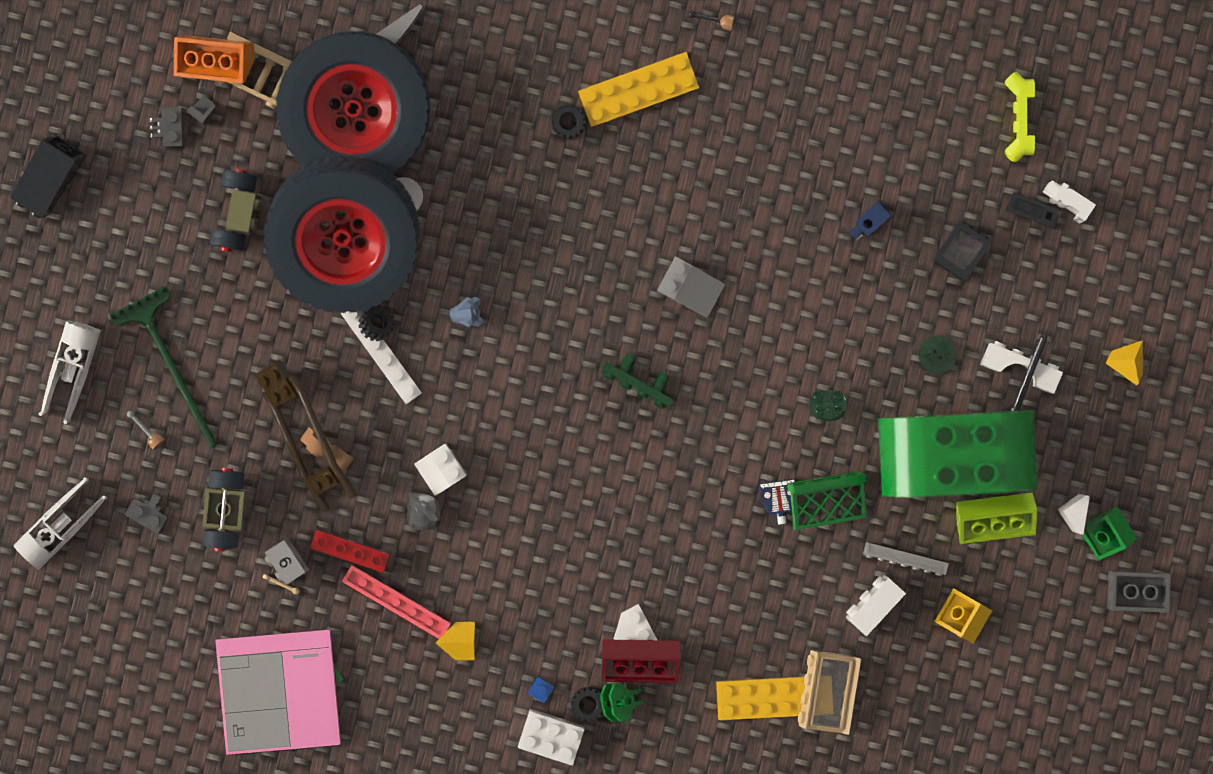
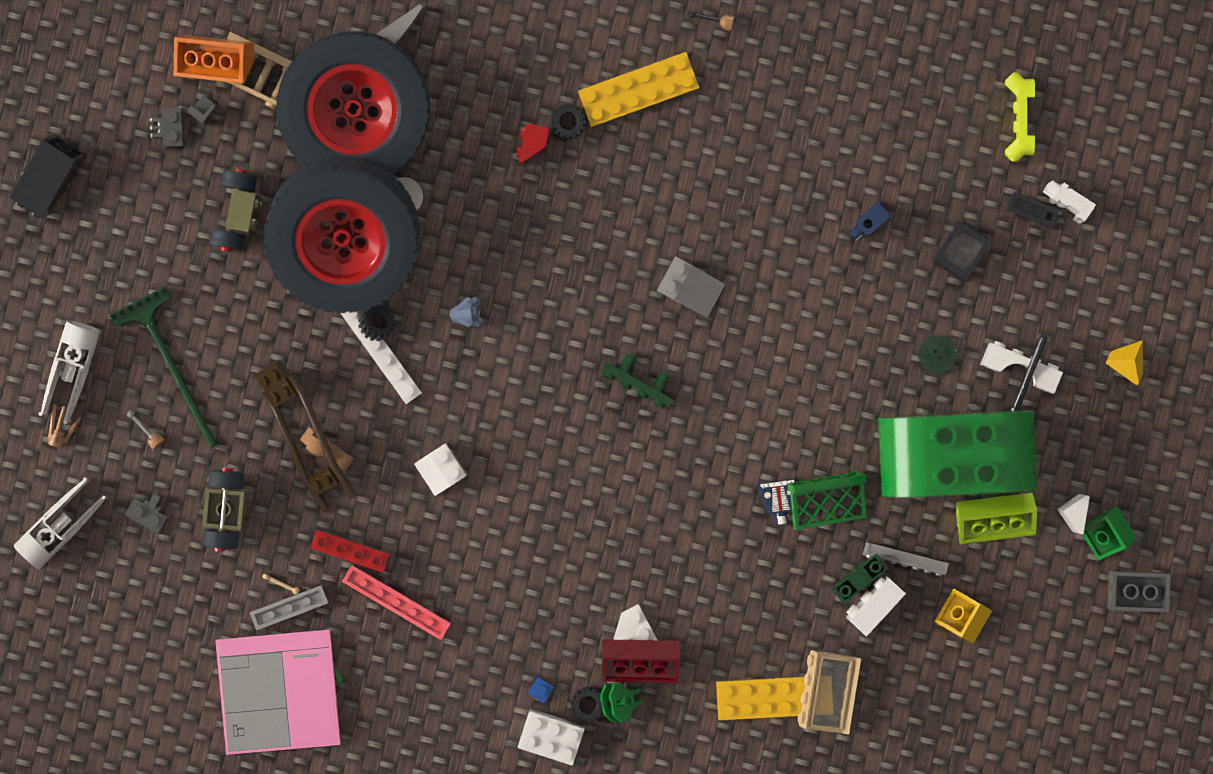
(56, 436): none -> medium nougat plant
(286, 561): light grey brick -> none
(289, 607): none -> light grey plate
(423, 511): dark grey helmet -> none
(459, 641): yellow slope -> none
(534, 142): none -> red slope
(828, 405): clear green plate -> none
(859, 578): none -> dark green slope

